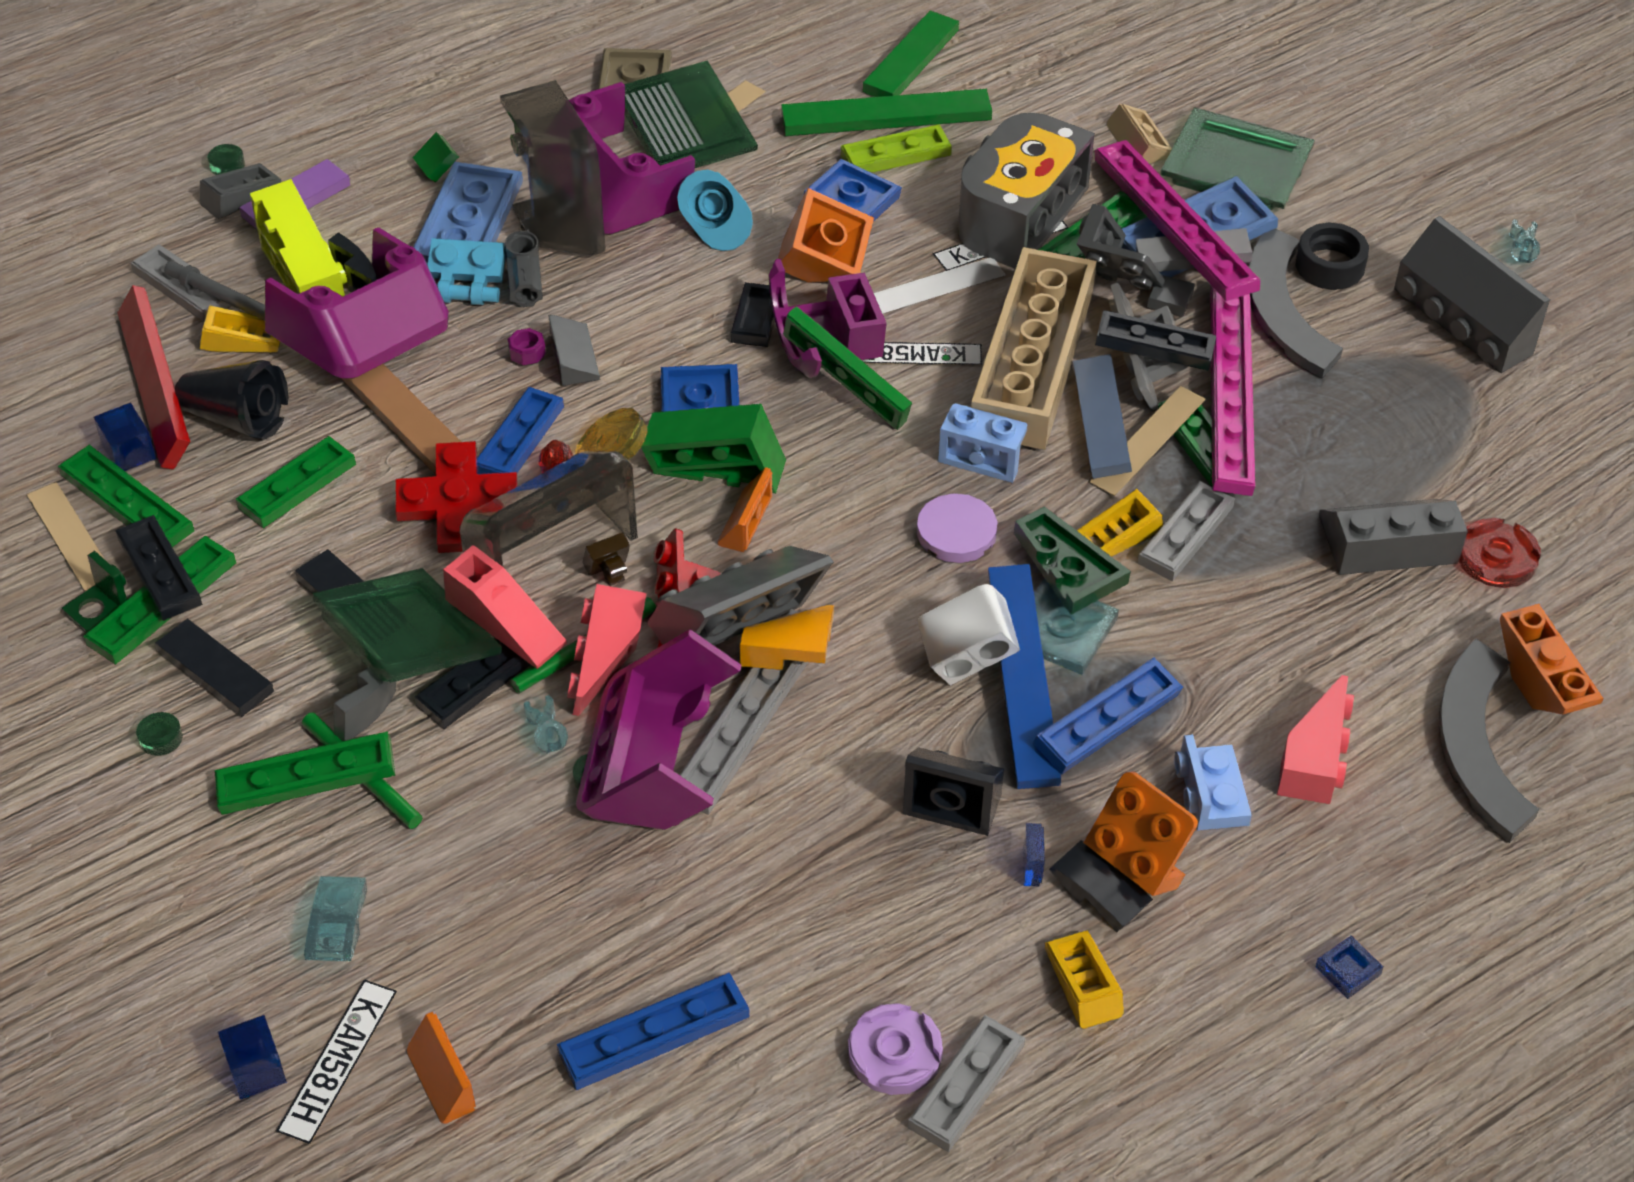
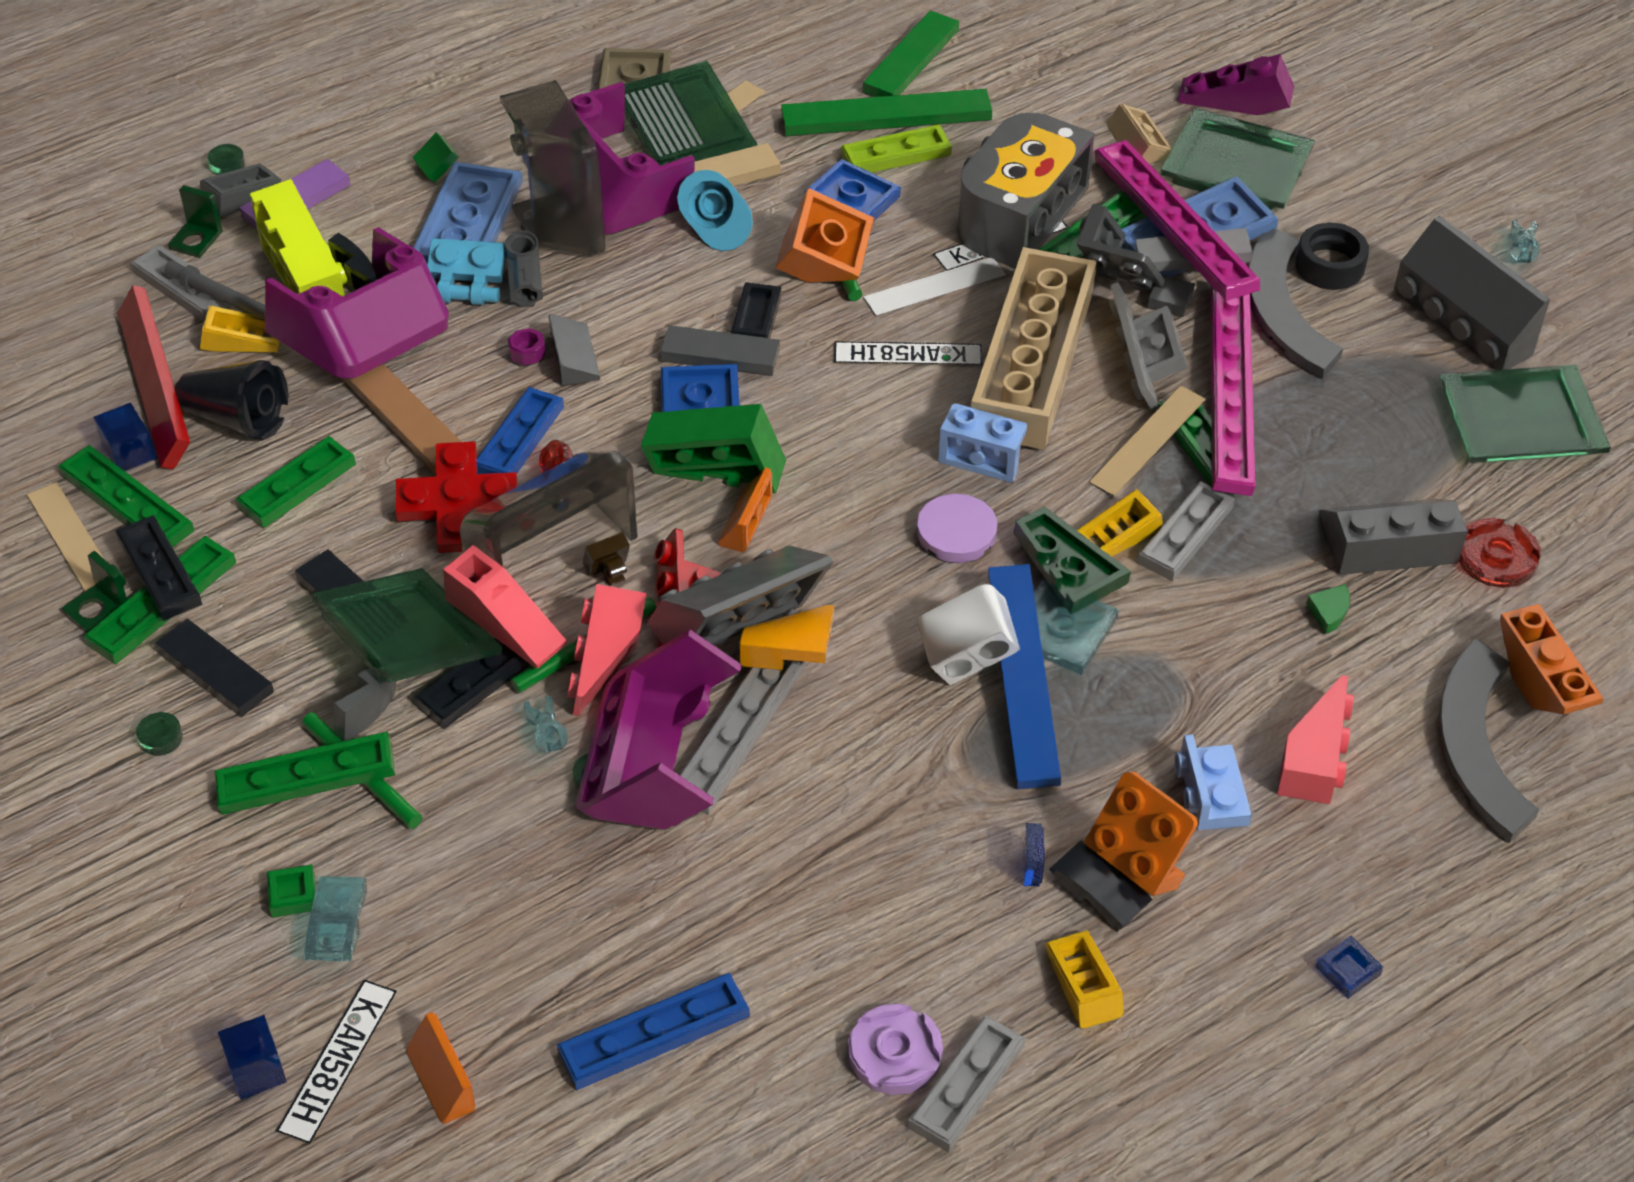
(201, 219): none -> dark green bracket
(291, 890): none -> green tile
(616, 431): clear yellow tile -> none
(720, 348): none -> dark grey tile
(744, 164): none -> tan tile
(847, 314): magenta piece -> none
(848, 368): green tile -> none
(951, 790): black slope -> none
(1102, 416): sand blue tile -> none
(1107, 715): blue tile -> none
(1155, 340): black tile -> none
(1244, 88): none -> magenta slope
(1329, 607): none -> green tile
(1524, 413): none -> clear green piece

